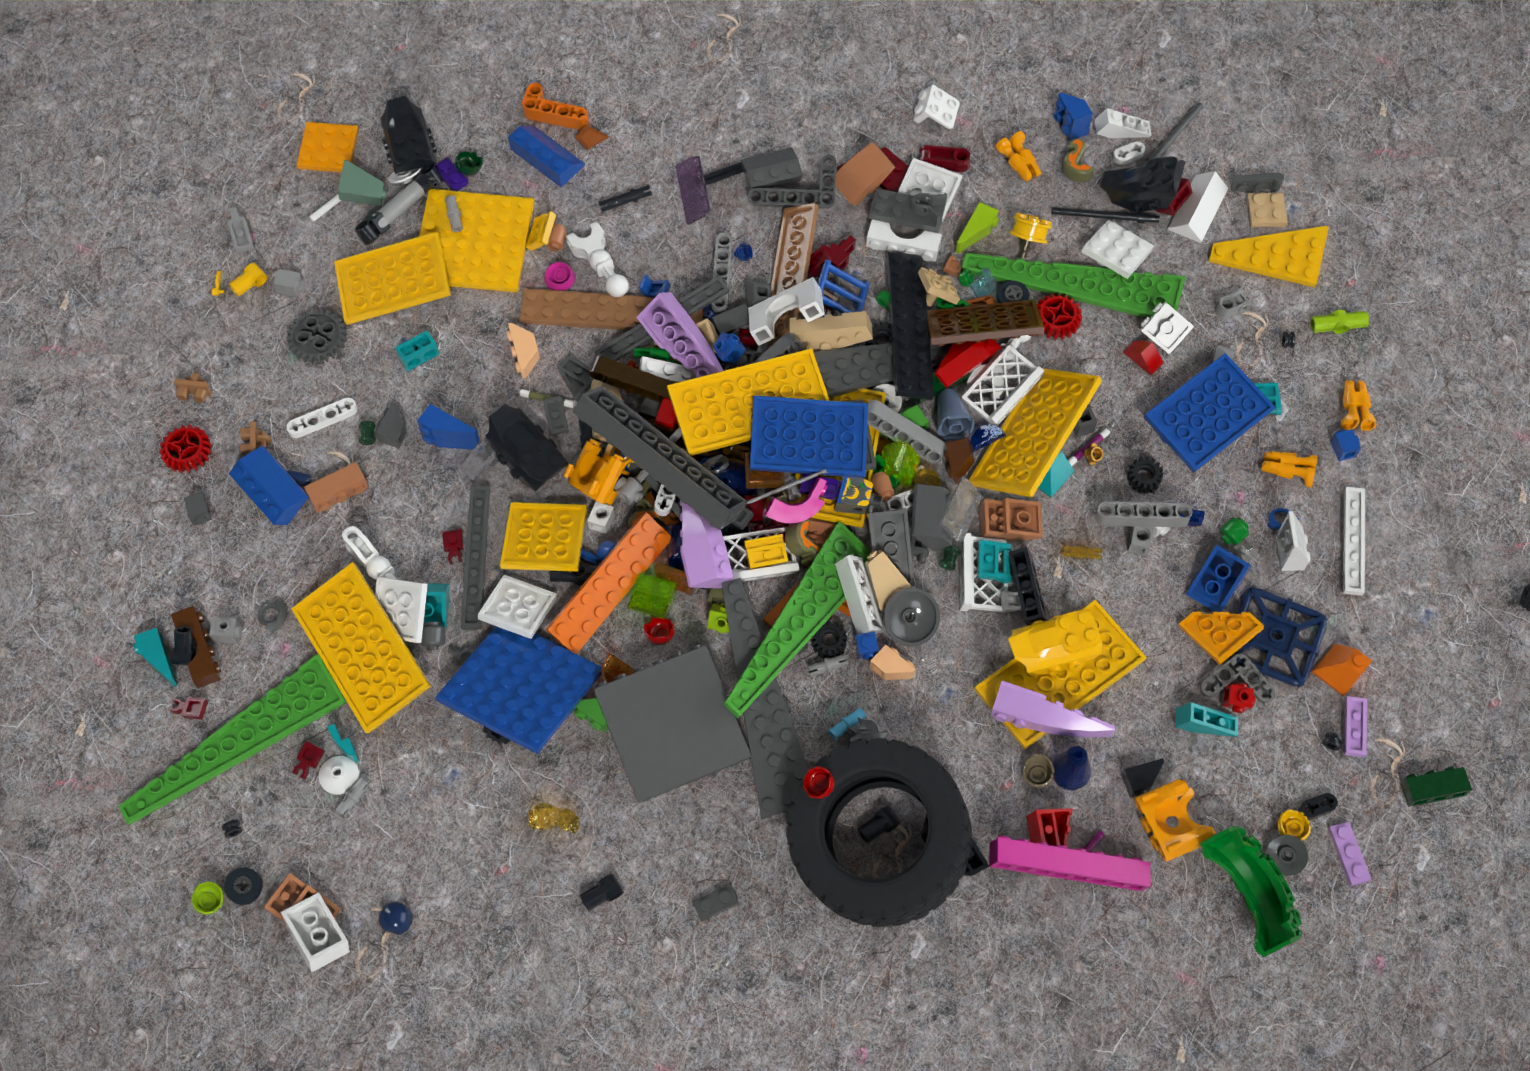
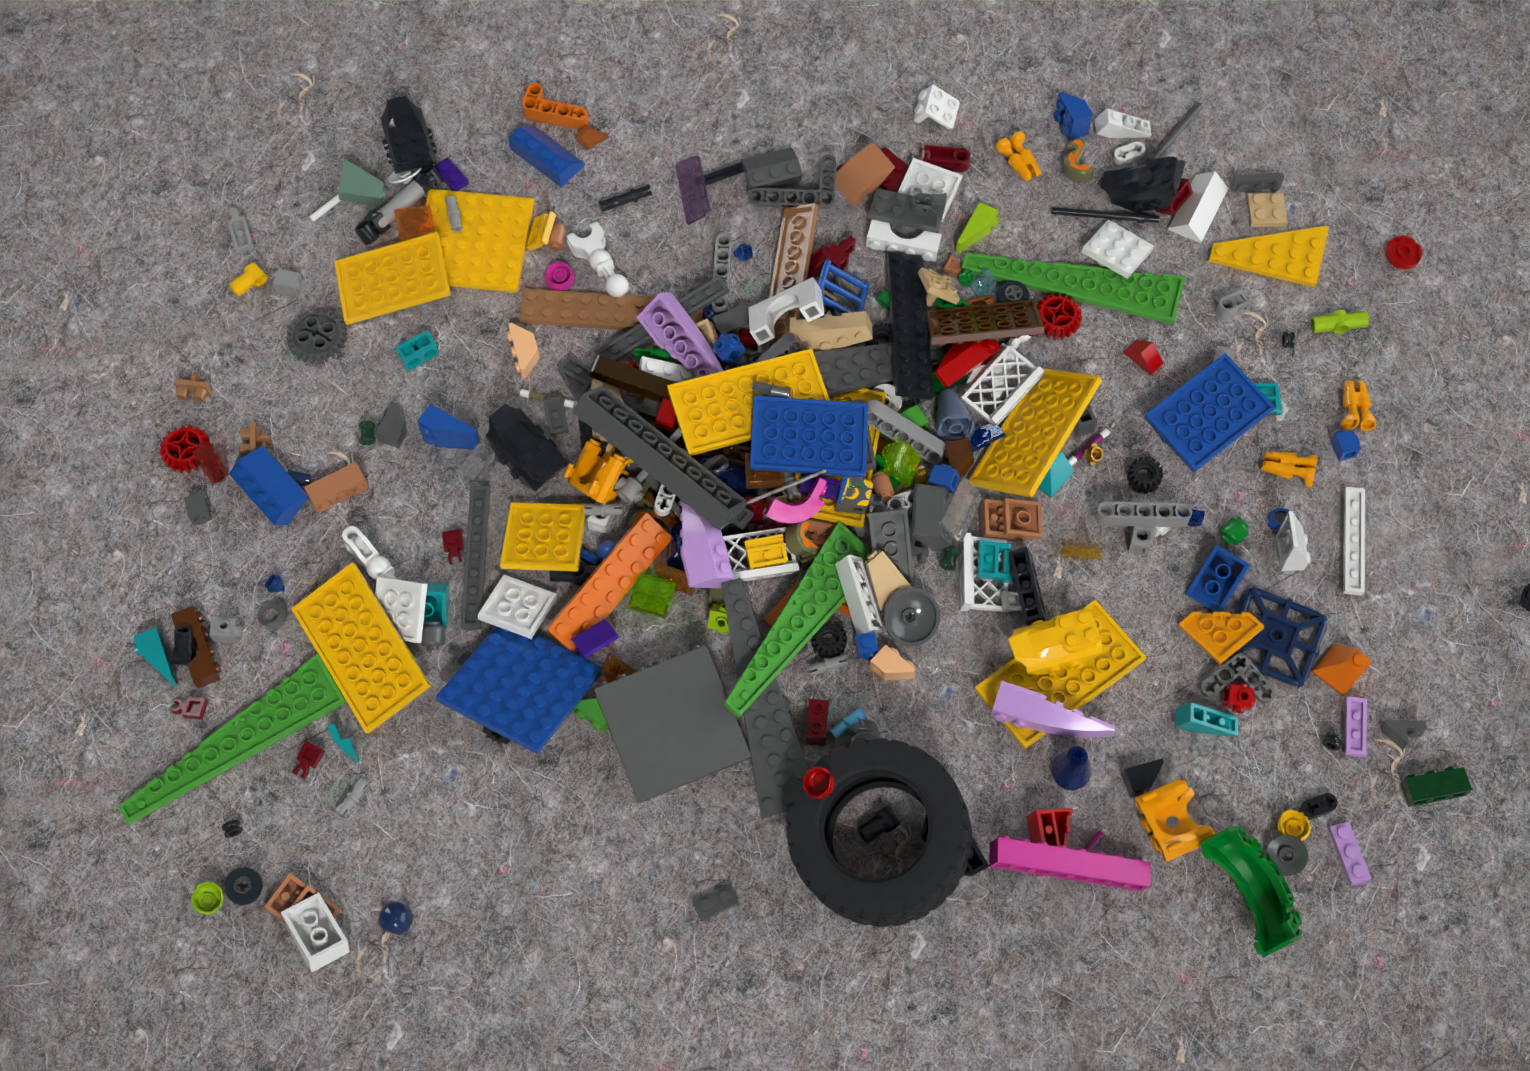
(210, 463): none -> clear red brick
(216, 291): yellow piece -> none
(275, 584): none -> clear blue plate
(320, 414): white beam -> none
(327, 146): light orange plate -> none
(342, 783): white dish -> none
(414, 222): none -> clear orange plate
(468, 163): dark green hair -> none
(546, 816): clear yellow animal -> none
(594, 639): none -> dark purple slope
(603, 509): none -> light grey pin
(606, 890): black piece -> none
(653, 288): blue bracket -> none
(659, 630): red hair -> none
(756, 292): dark grey slope -> none
(771, 390): none -> dark grey axle
(817, 722): none -> dark red brick
(944, 477): none -> blue brick
(1030, 229): yellow wheel -> none
(1038, 771): dark tan hair -> none
(1166, 327): white plate -> none
(1400, 730): none -> dark grey slope
(1403, 252): none -> red tile

